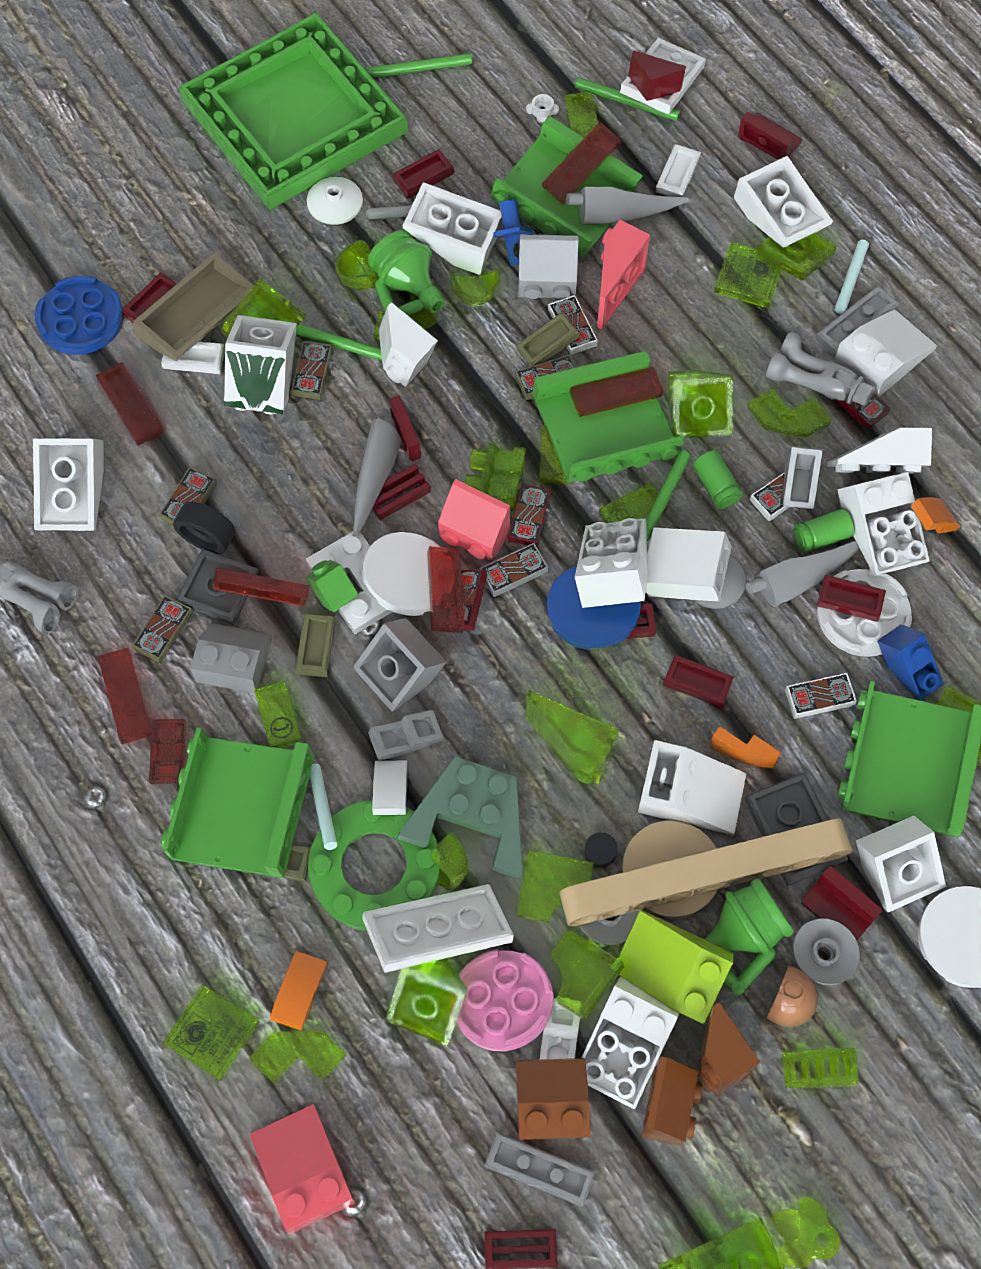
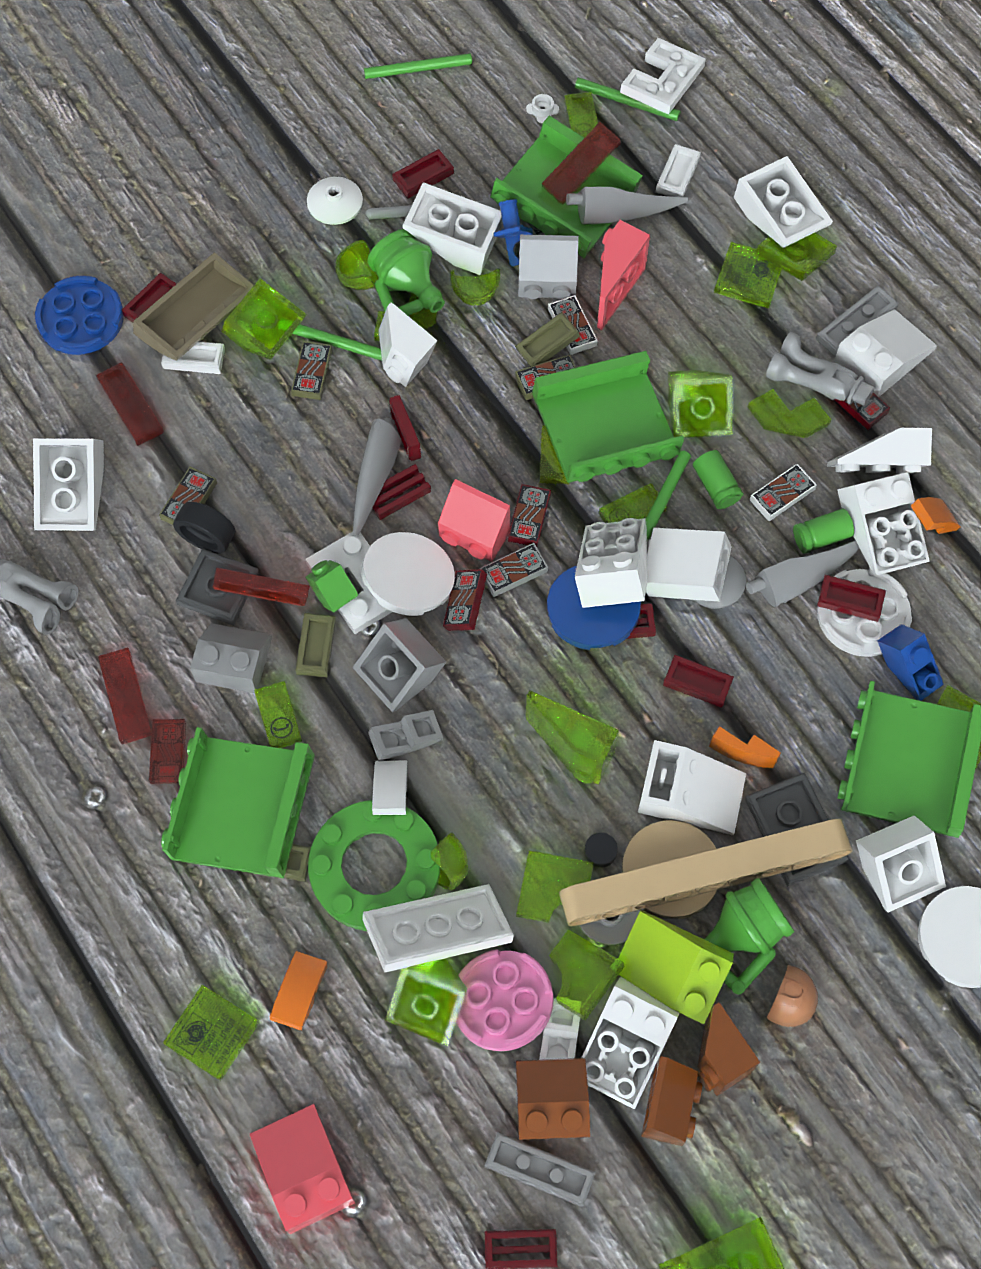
(162, 629): tile -> none
(259, 364): slope -> none
(284, 1048): clear neon green tile -> none
(293, 110): bright green tile -> none
(322, 808): light aqua bar -> none
(445, 589): clear red tile -> none
(476, 800): sand green wing -> none
(501, 472): clear neon green hips -> none
(616, 391): clear red tile -> none
(655, 76): dark red slope -> none
(768, 136): dark red panel -> none
(800, 1233): clear neon green plate -> none
(801, 477): light grey slope -> none
(820, 695): tile -> none
(832, 939): light grey dish -> none
(841, 901): dark red panel -> none
(850, 1064): clear neon green slope -> none
(851, 277): light aqua bar -> none

